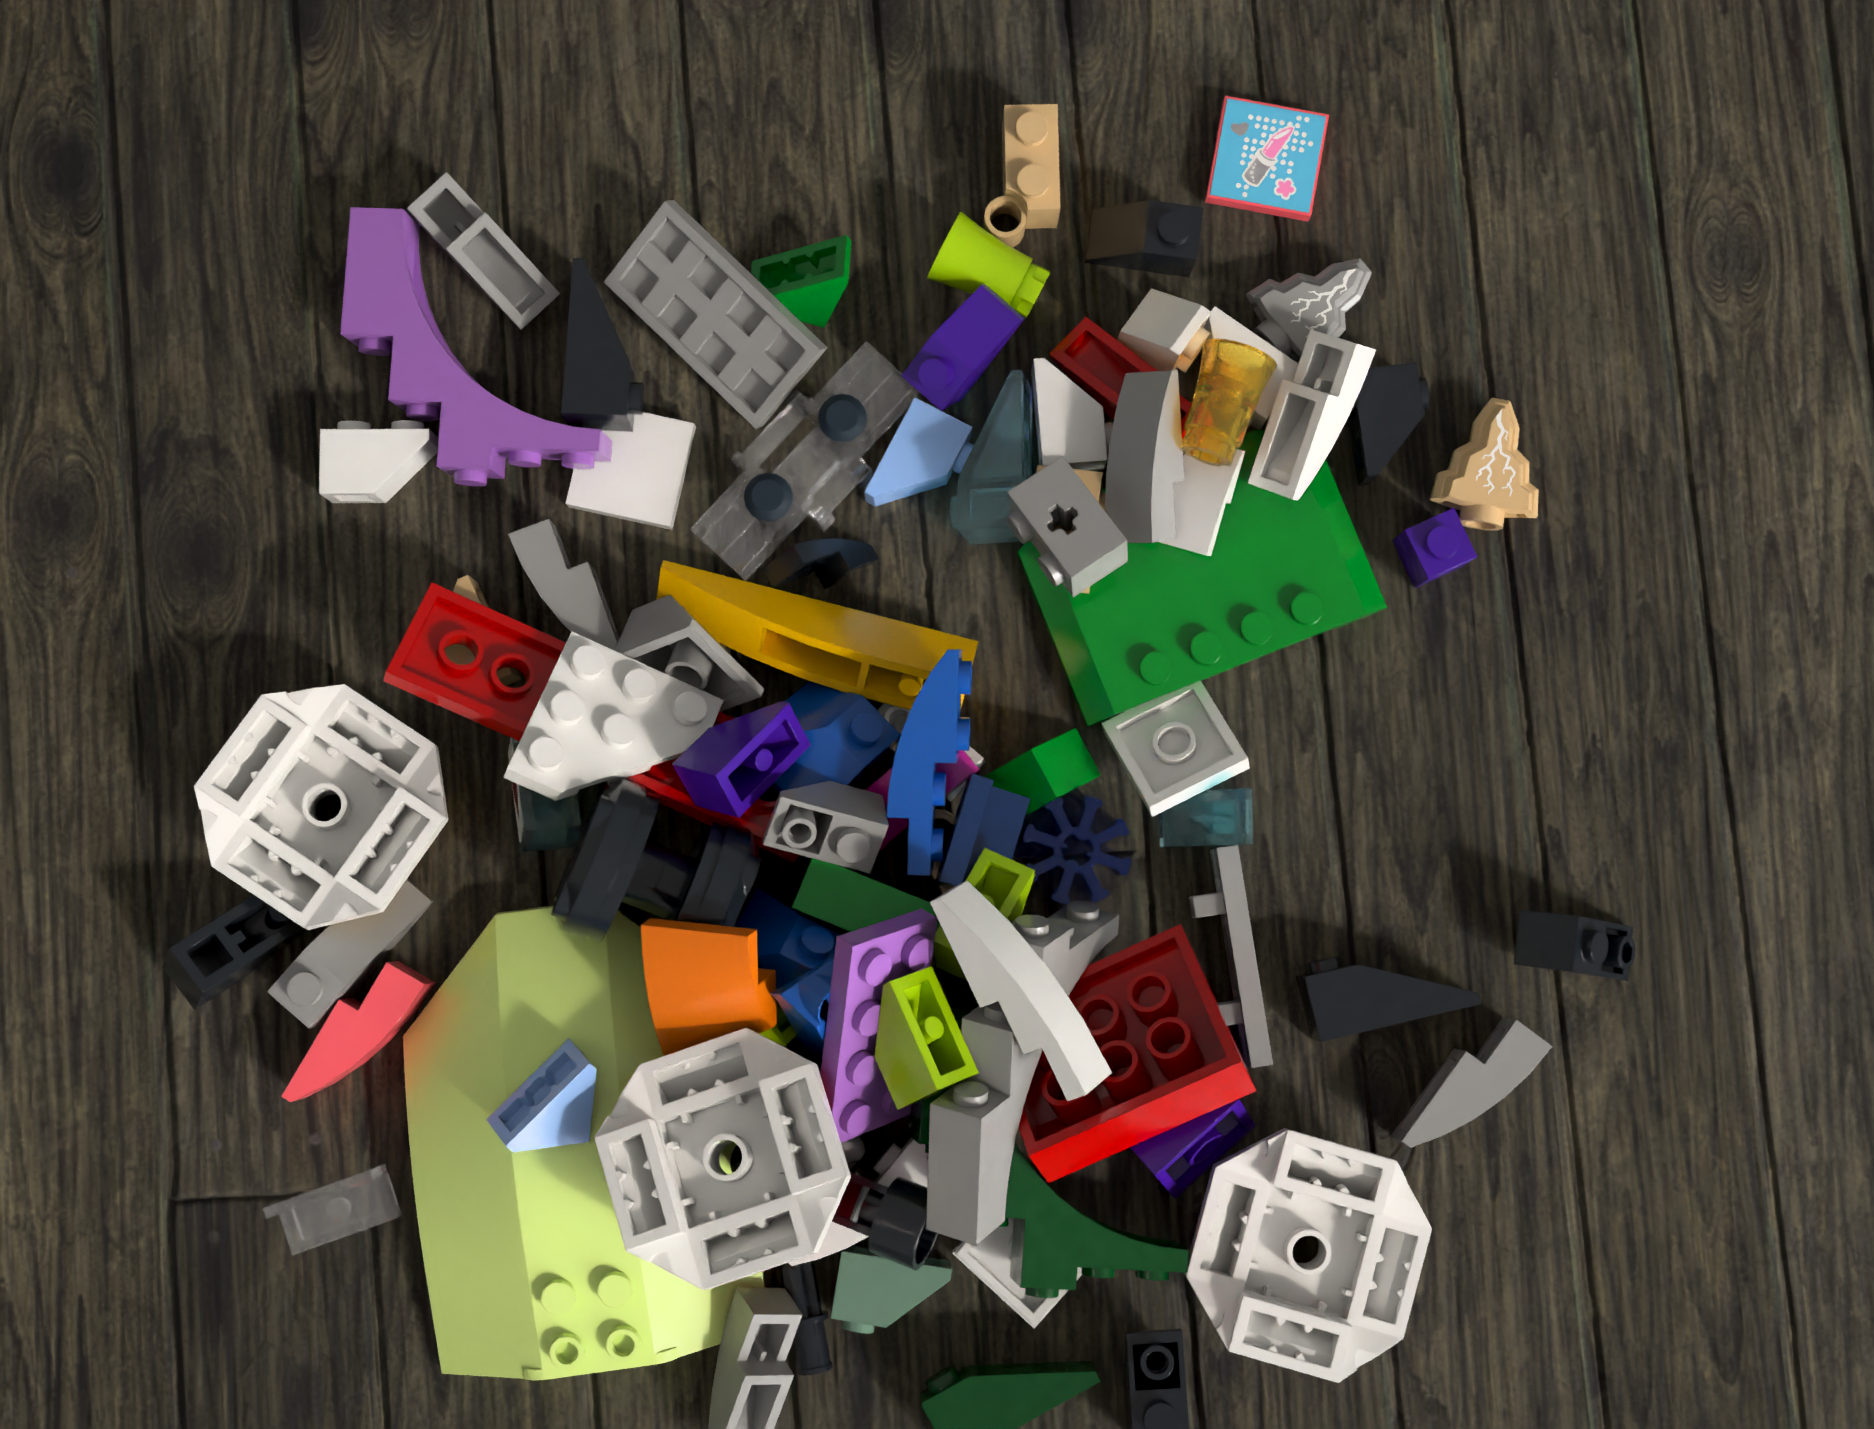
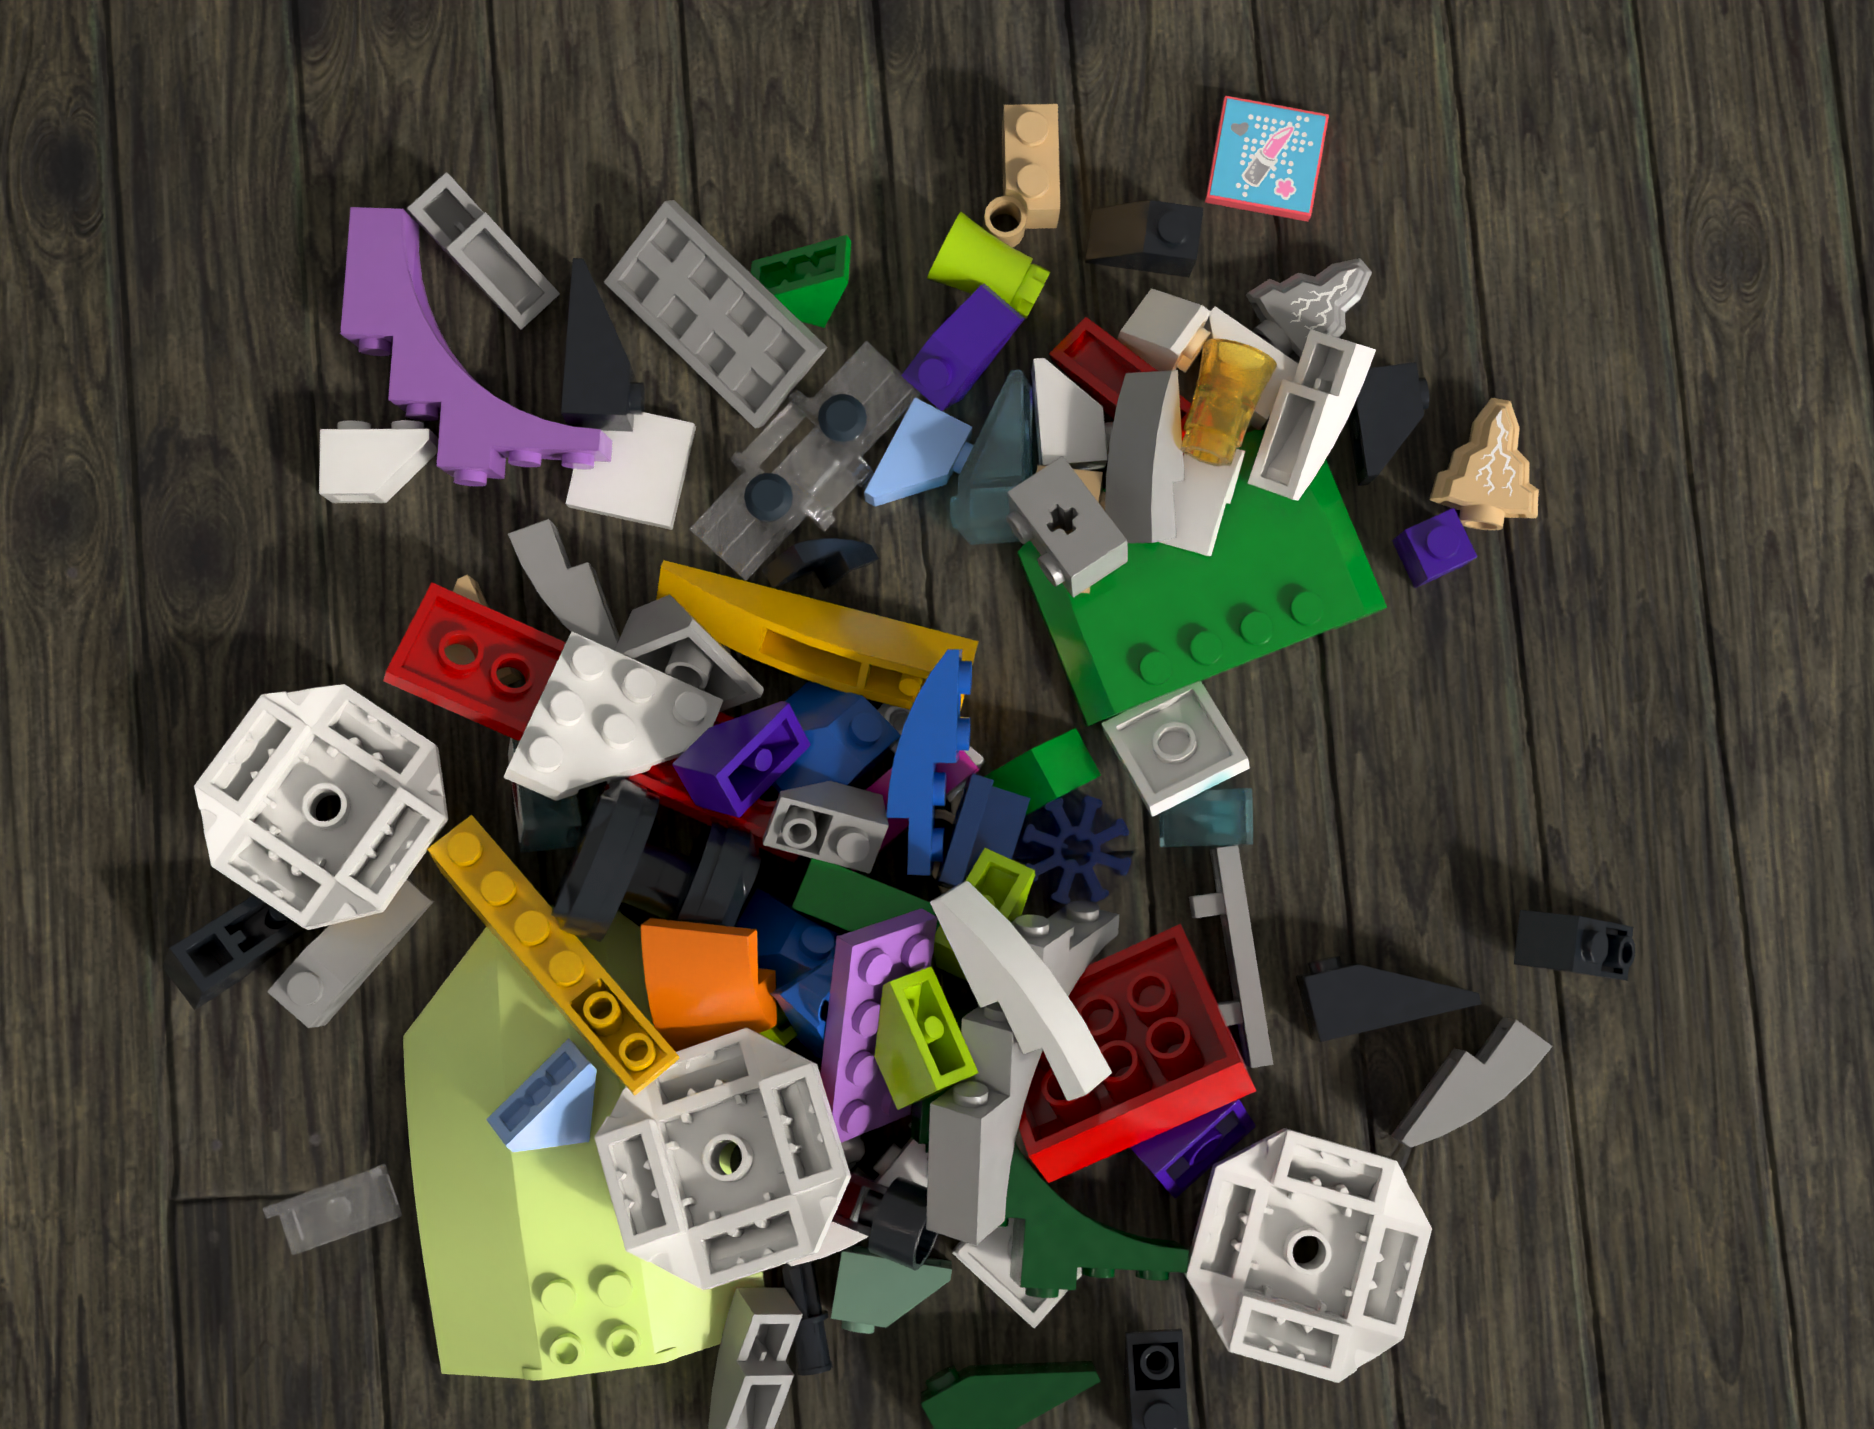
(359, 1029): coral slope -> none
(552, 956): none -> yellow slope

